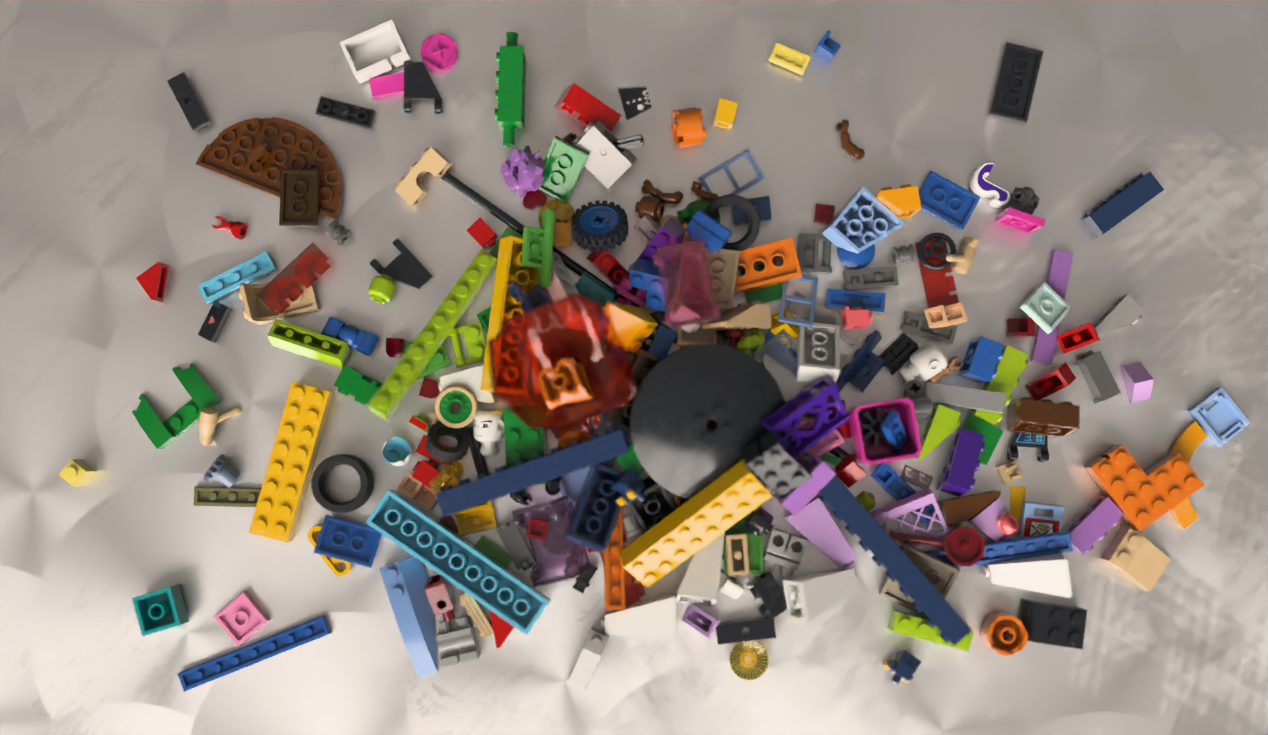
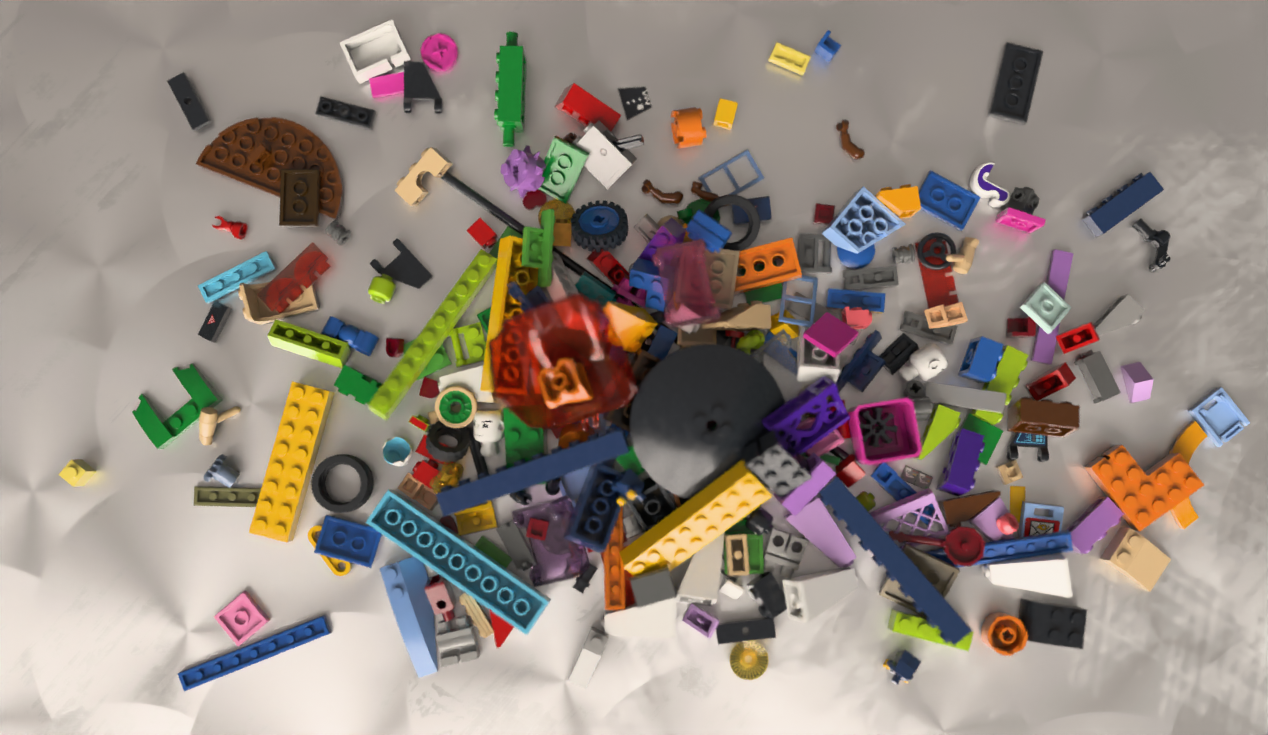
(154, 281): red slope -> none
(160, 610): teal brick -> none
(650, 206): reddish brown head -> none
(653, 587): none -> dark grey slope
(830, 334): none -> dark pink tile
(895, 432): blue tile -> none
(950, 367): medium nougat piece -> none
(1159, 239): none -> black pin

